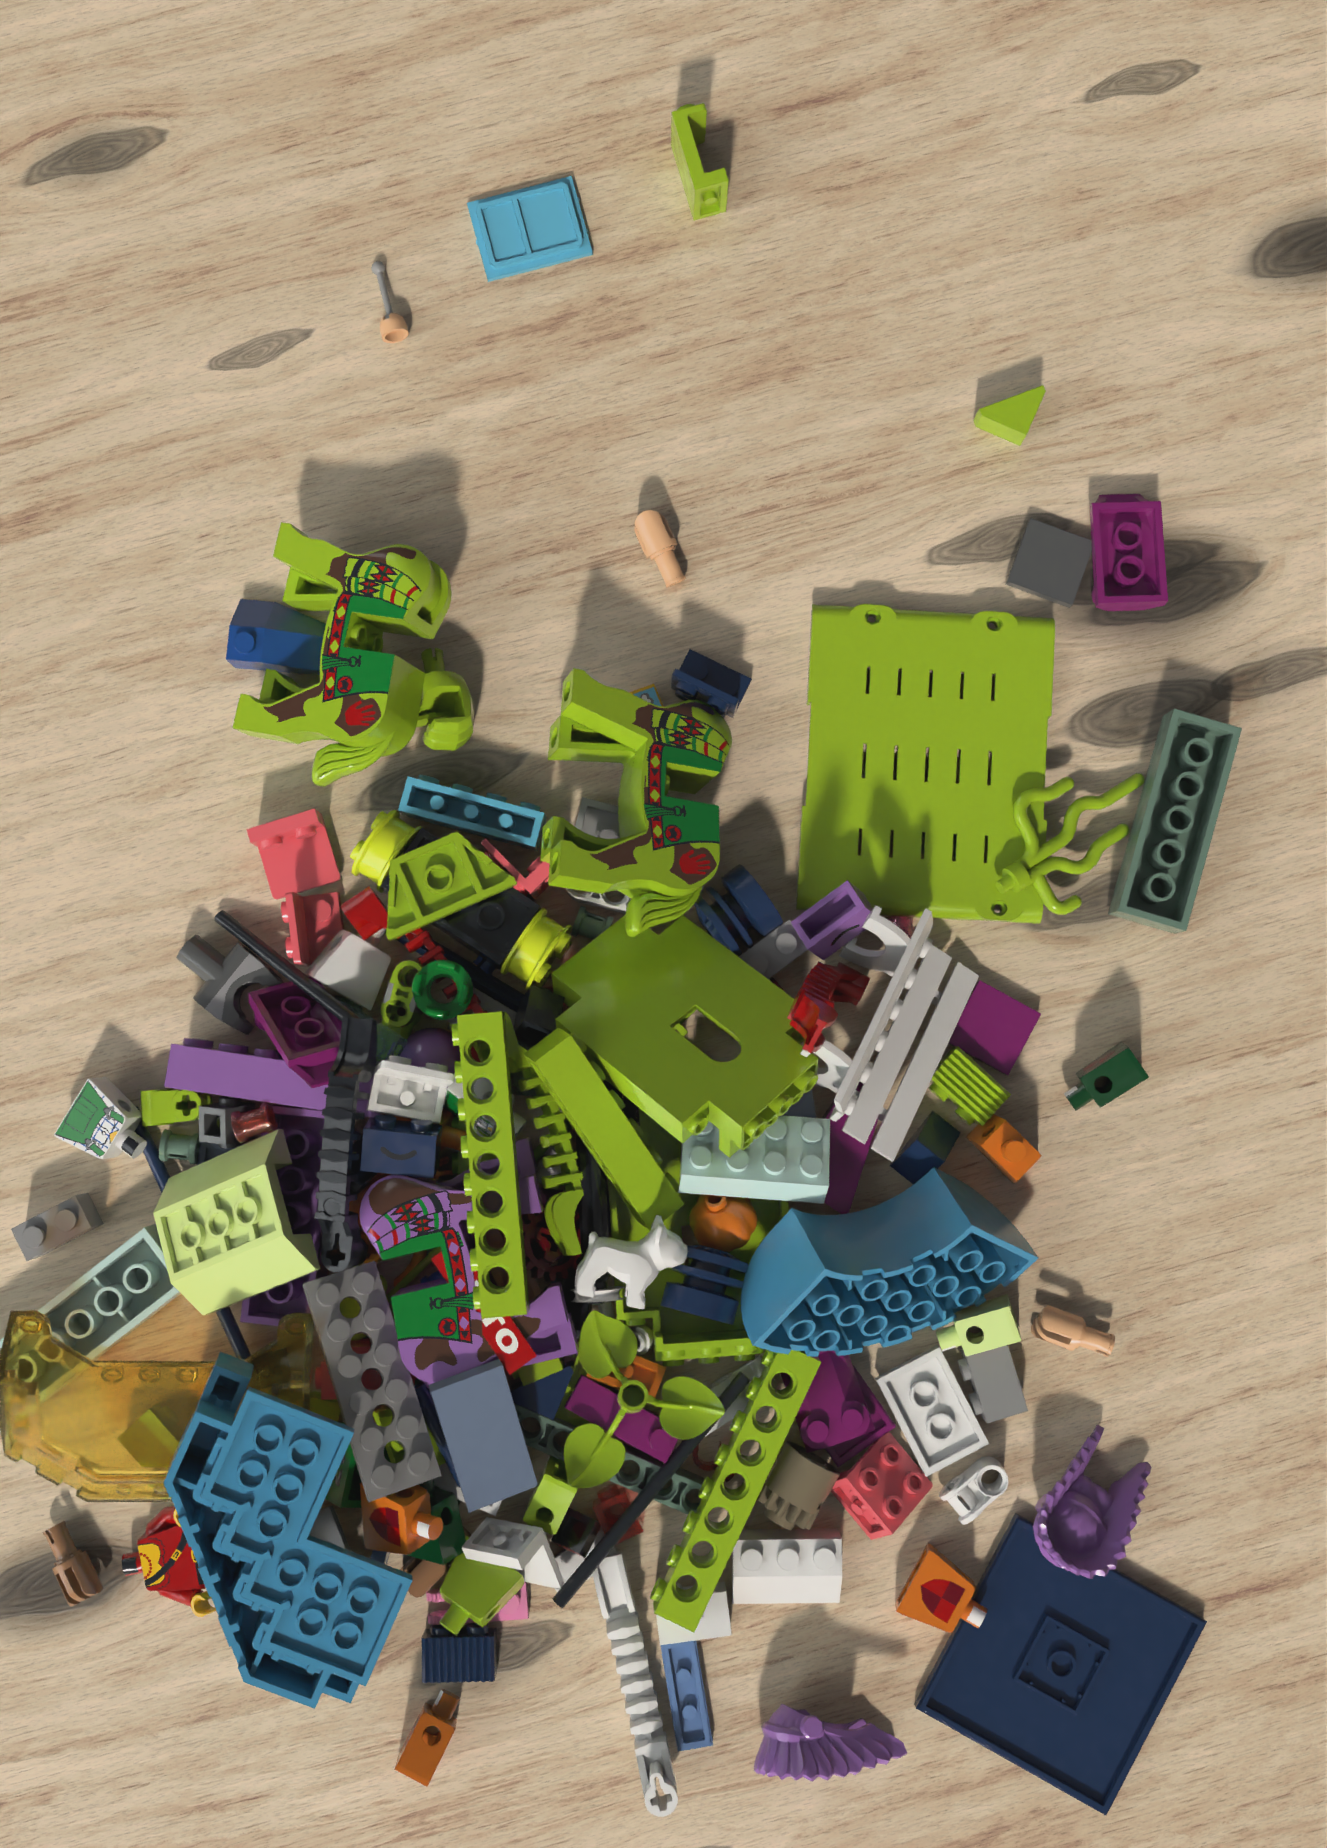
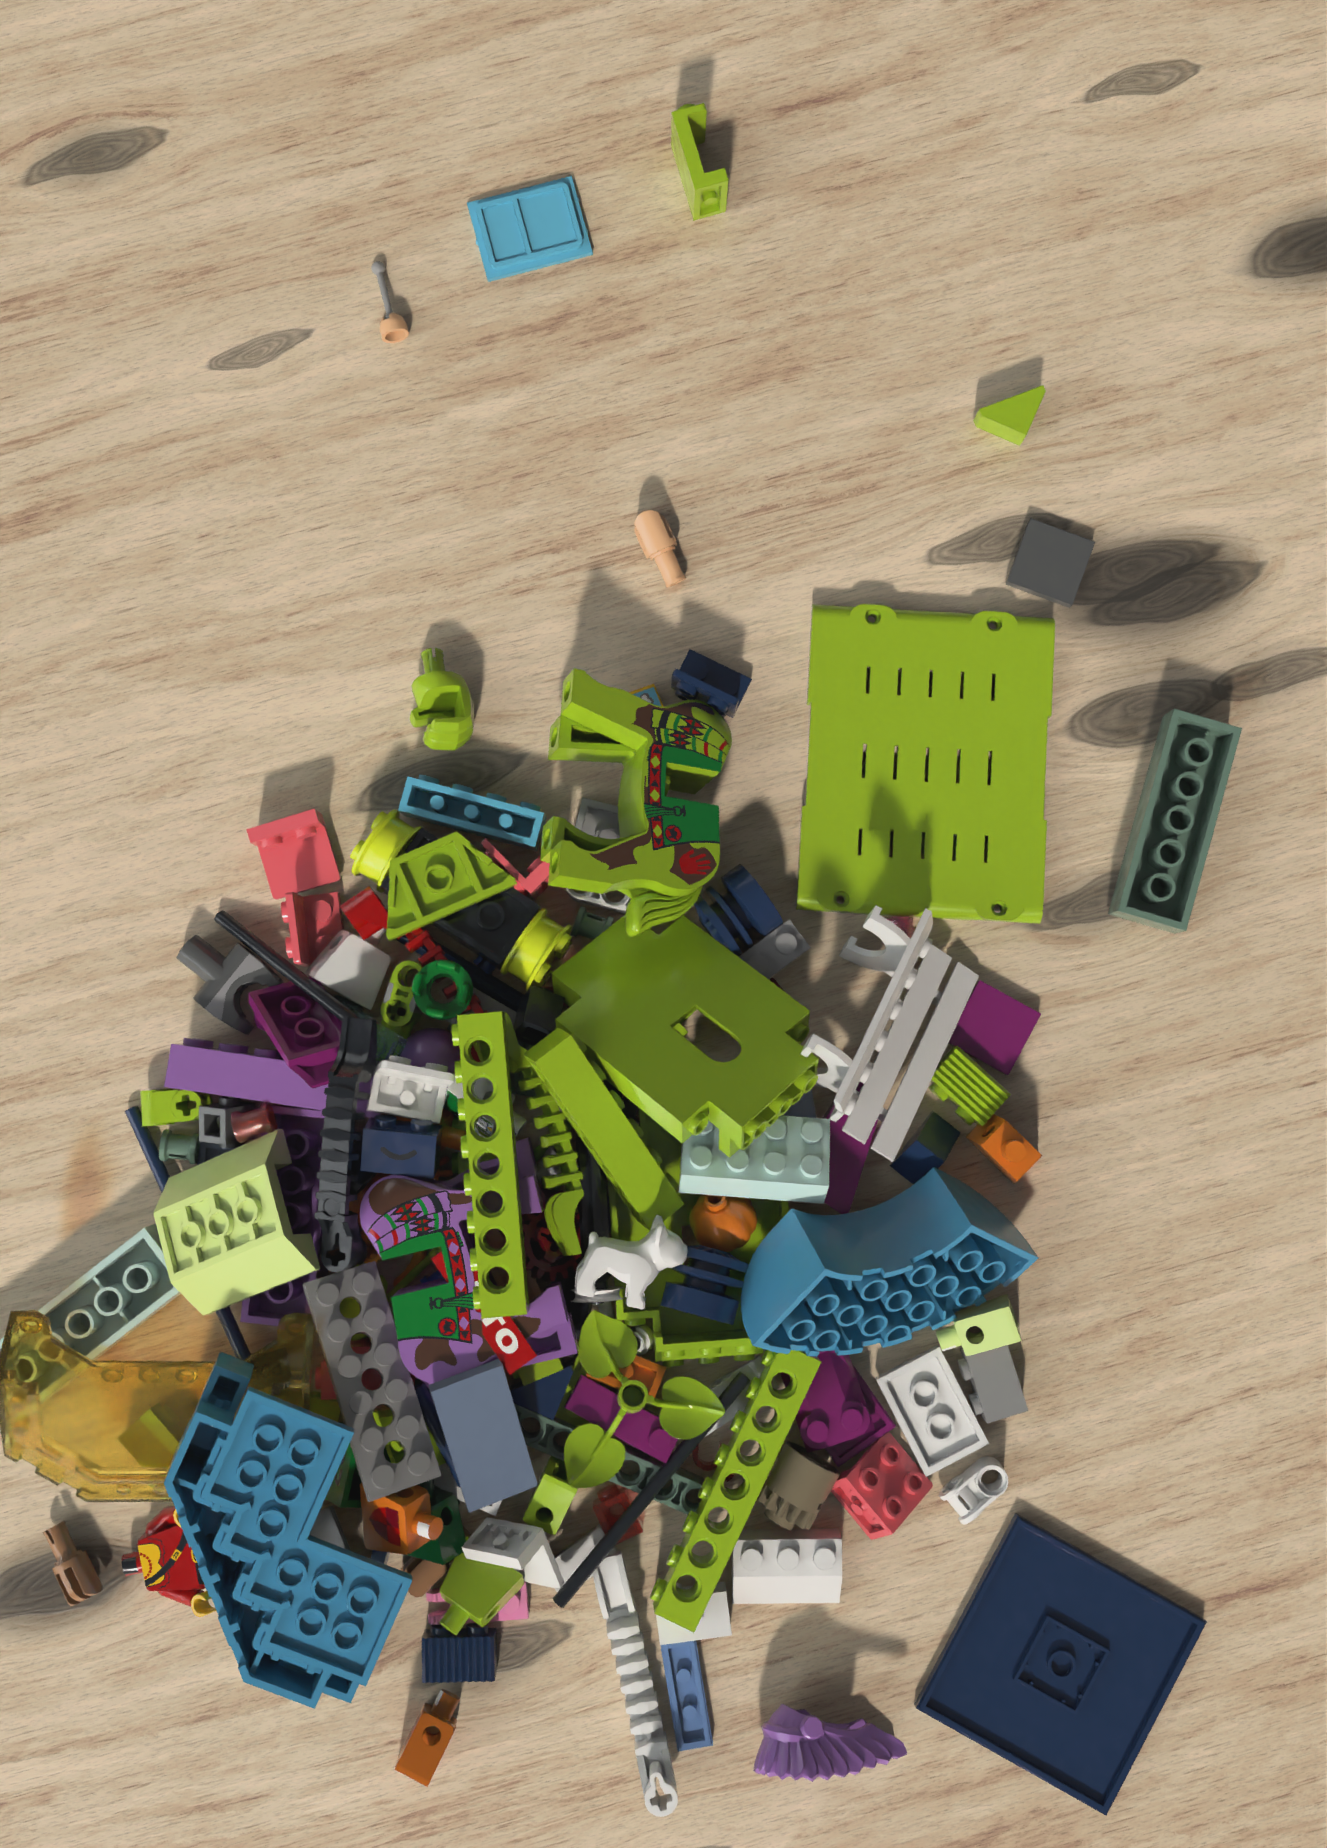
(57, 1226): light grey brick -> none
(102, 1121): torso -> none
(274, 638): blue wedge -> none
(363, 695): lime animal -> none
(576, 1532): black plate -> none
(814, 1002): red piece -> none
(833, 920): medium lavender brick -> none
(939, 1593): orange torso -> none
(1032, 867): lime plant -> none
(1070, 1331): light nougat arm -> none
(1082, 1523): medium lavender piece -> none
(1122, 1074): dark green torso -> none
(1128, 553): magenta slope -> none

